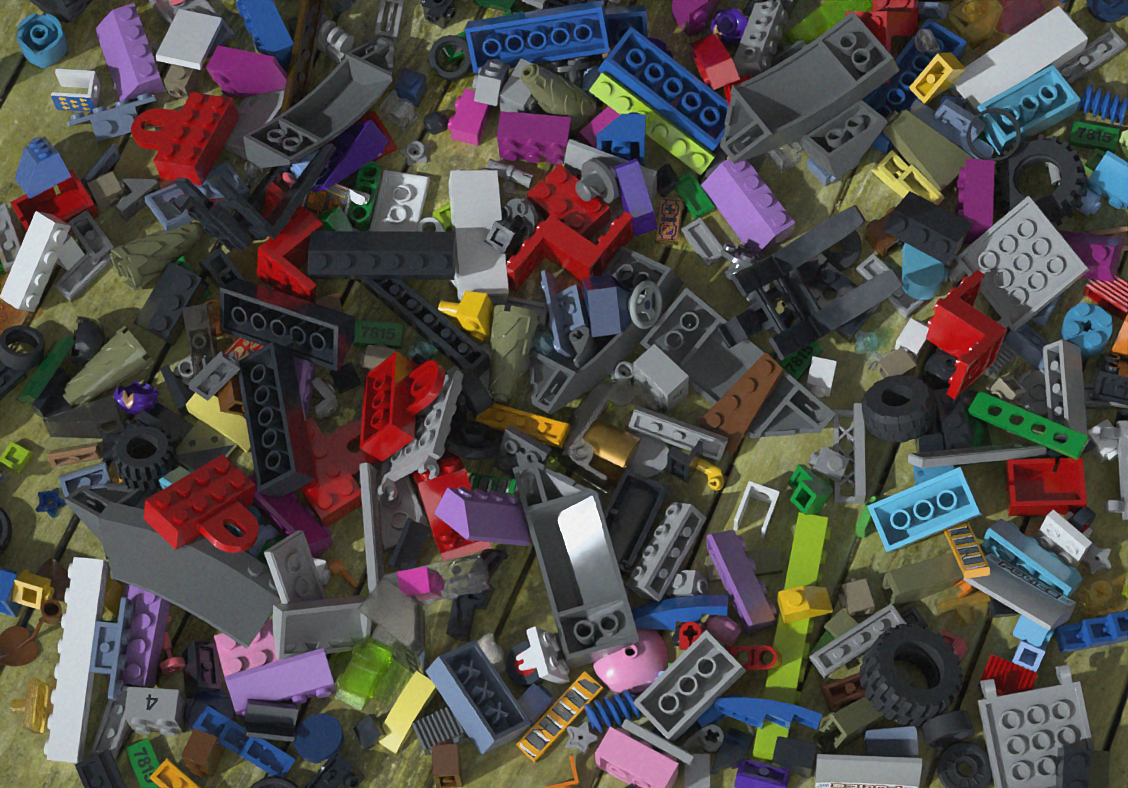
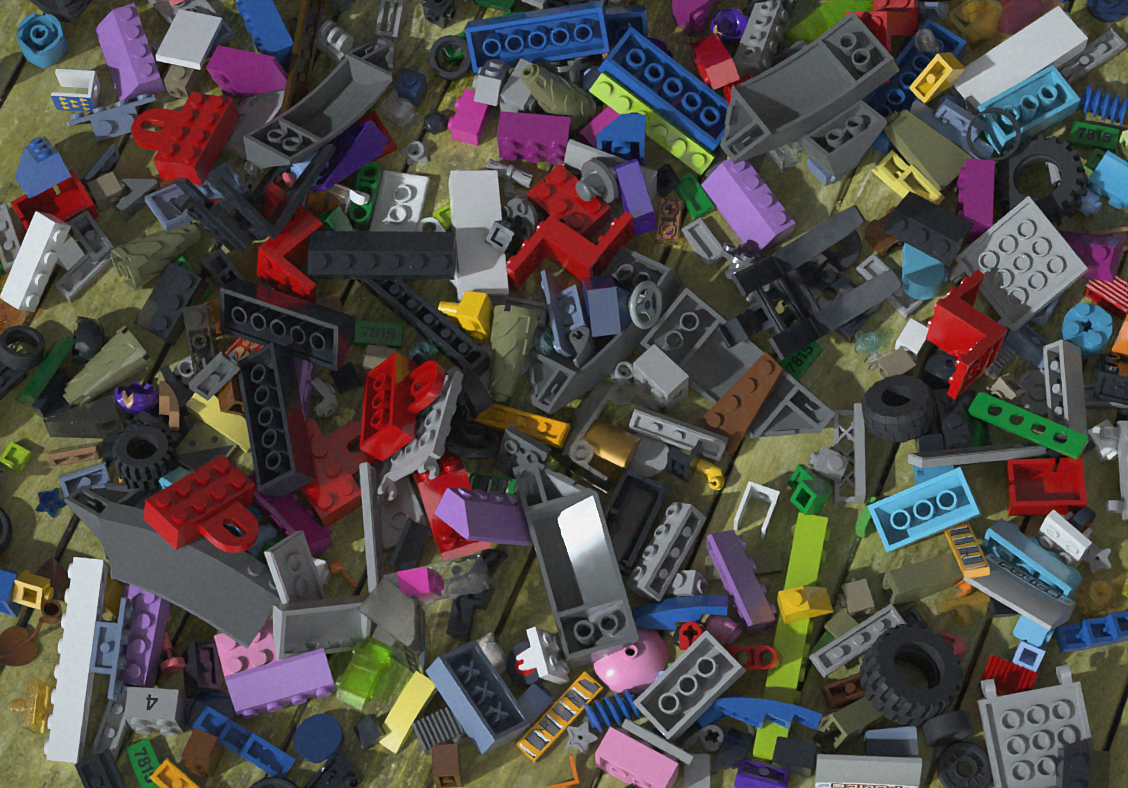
(168, 405): none -> medium nougat slope
(270, 720): black panel -> none
(821, 376): white brick -> none

